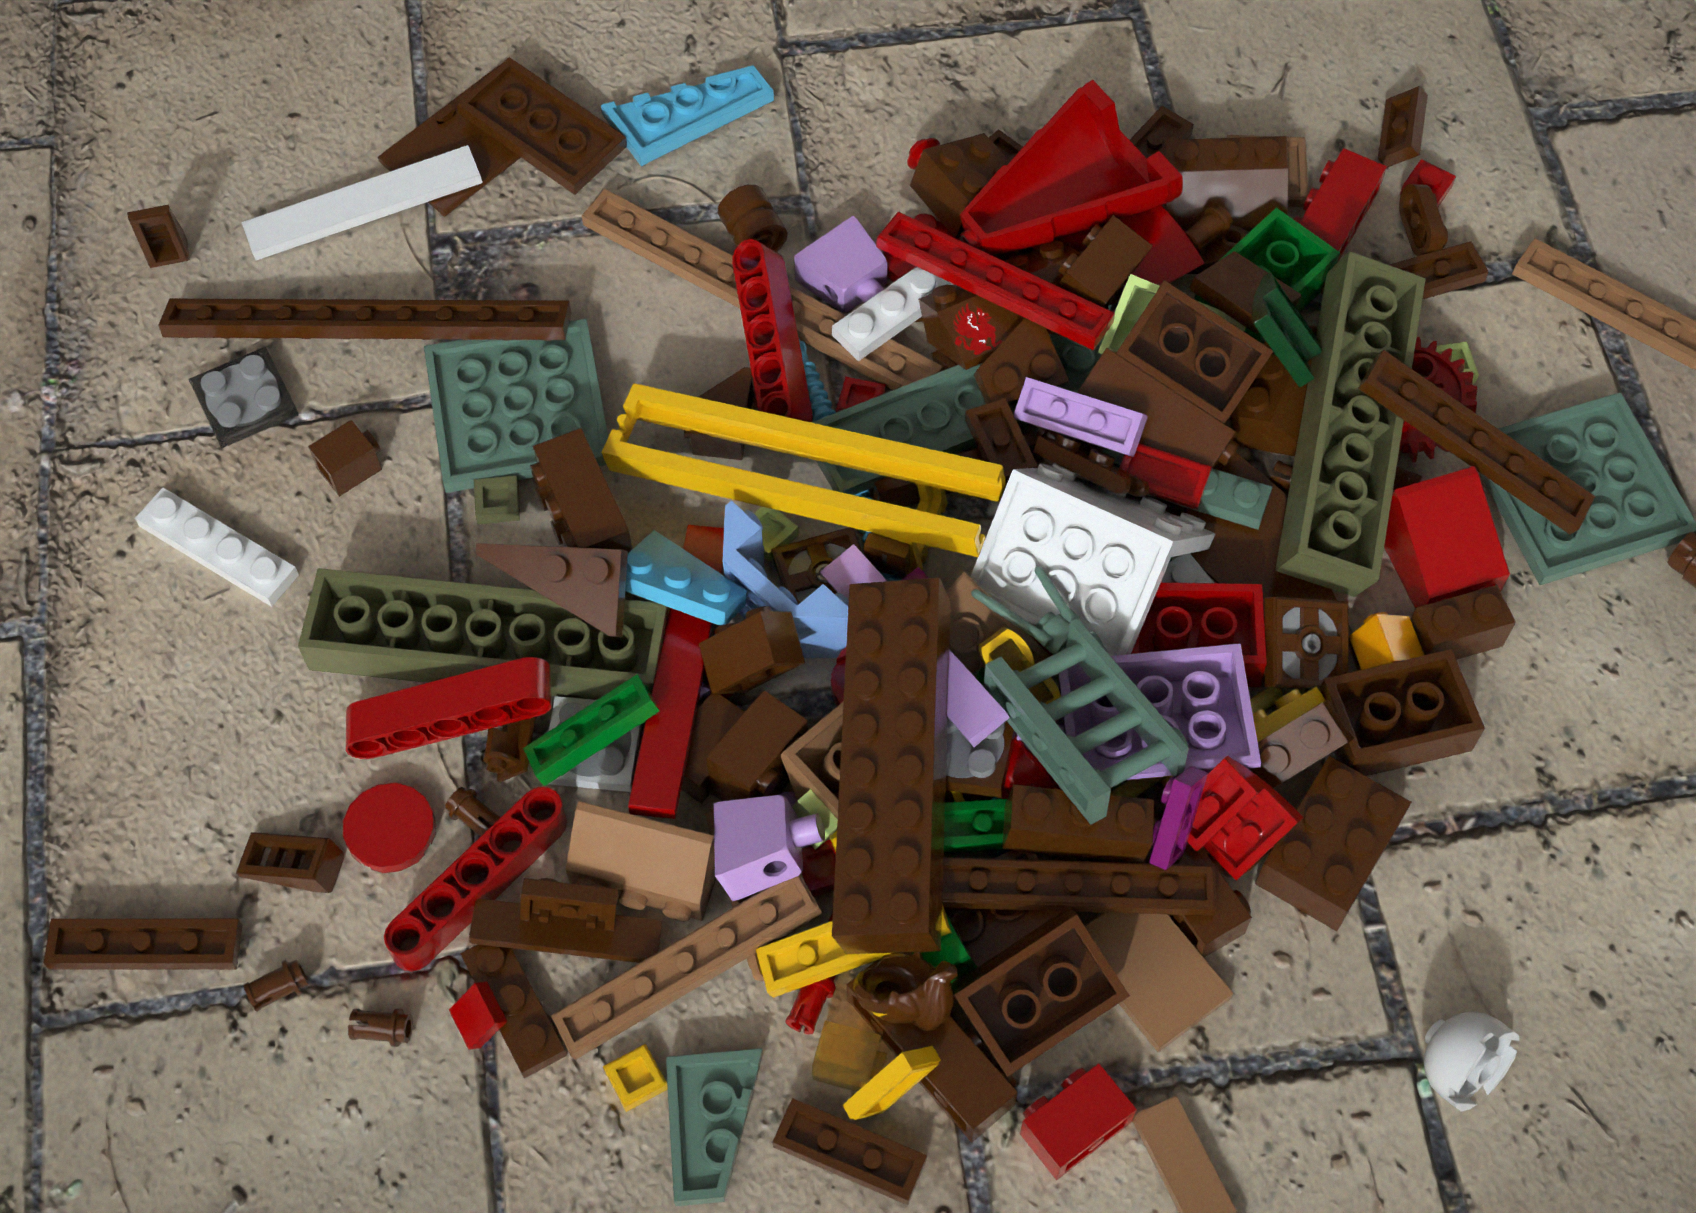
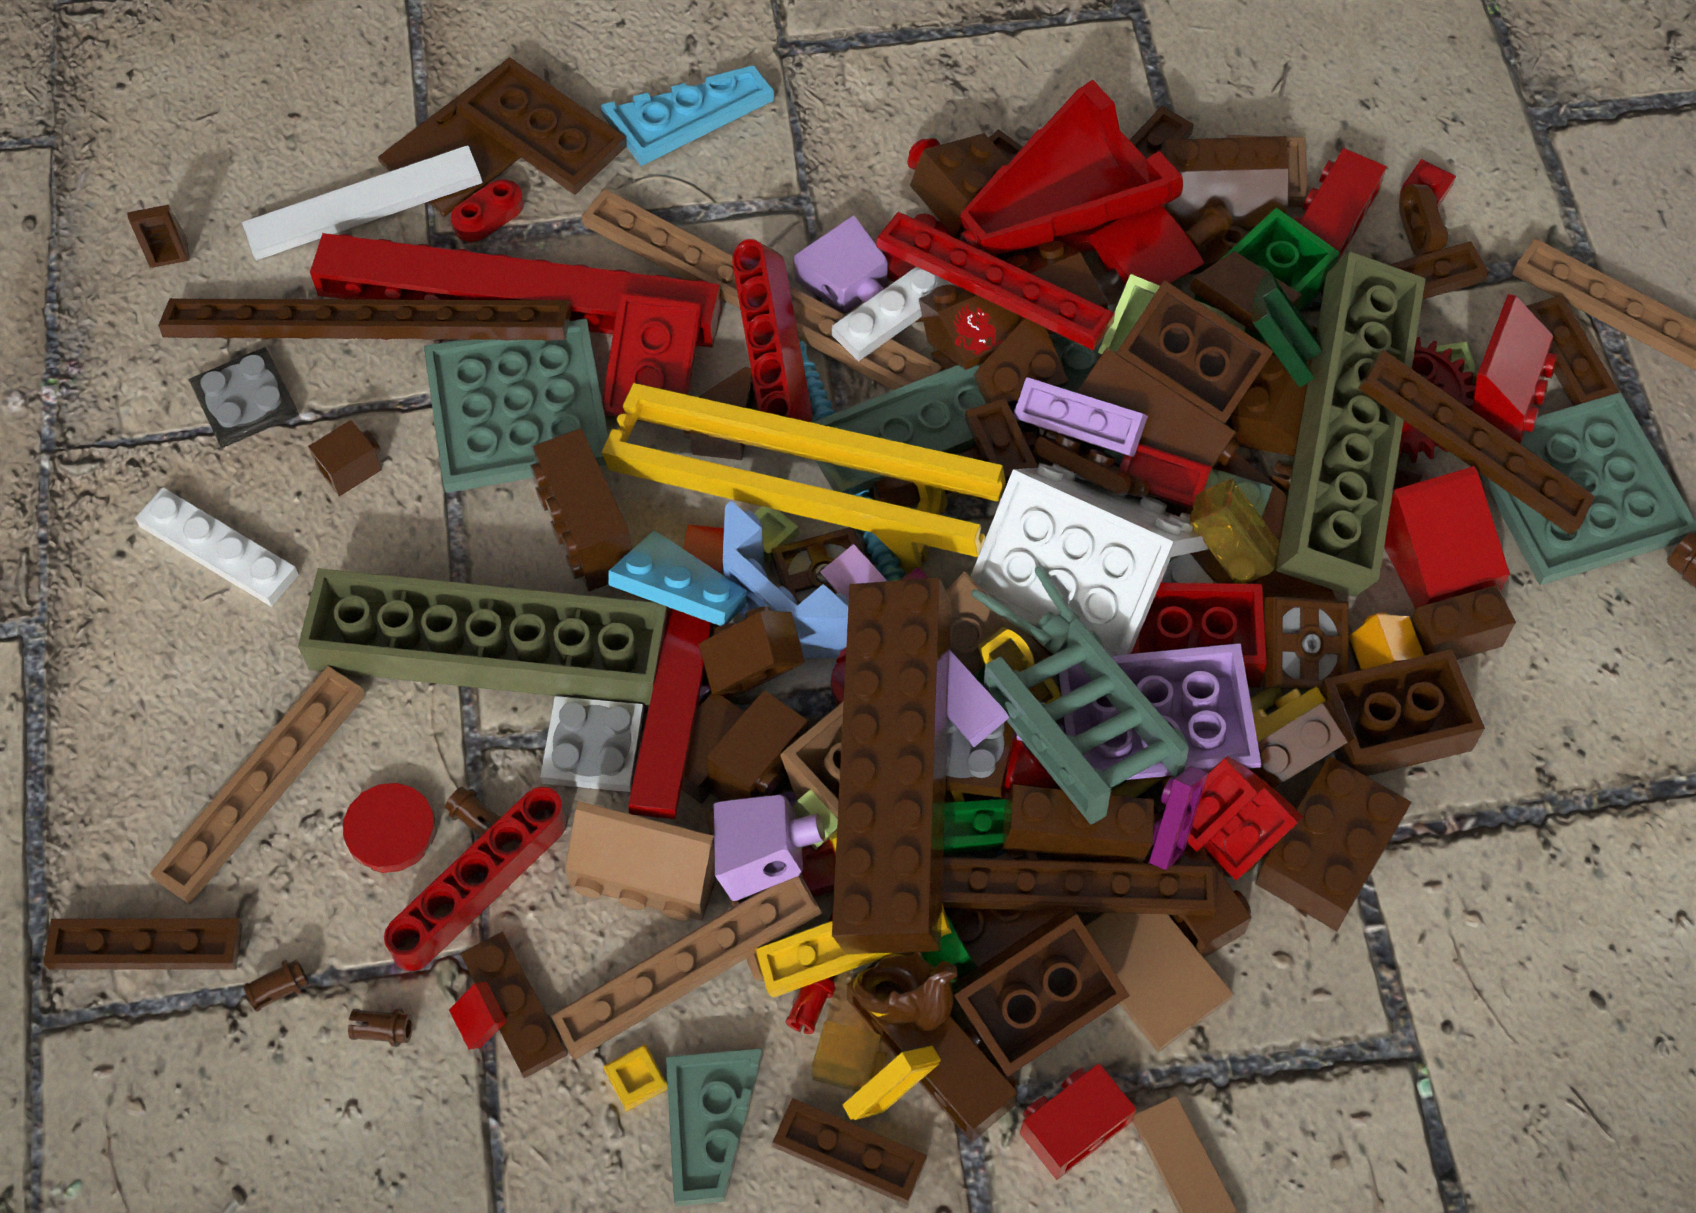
(257, 785): none -> medium nougat plate
(316, 873): reddish brown slope -> none
(400, 271): none -> red brick
(448, 708): red beam -> none
(490, 210): none -> red plate
(496, 500): olive plate -> none
(505, 749): reddish brown hinge -> none
(565, 921): reddish brown bracket -> none
(578, 579): reddish brown wing -> none
(591, 730): green plate -> none
(651, 347): none -> red tile
(750, 215): reddish brown wheel -> none
(858, 391): red tile -> none
(887, 554): reddish brown tile -> none
(1105, 264): reddish brown brick -> none
(1234, 532): none -> clear yellow brick
(1402, 127): reddish brown plate -> none
(1467, 1054): white cylinder -> none
(1514, 371): none -> red slope
(1577, 362): none -> reddish brown plate

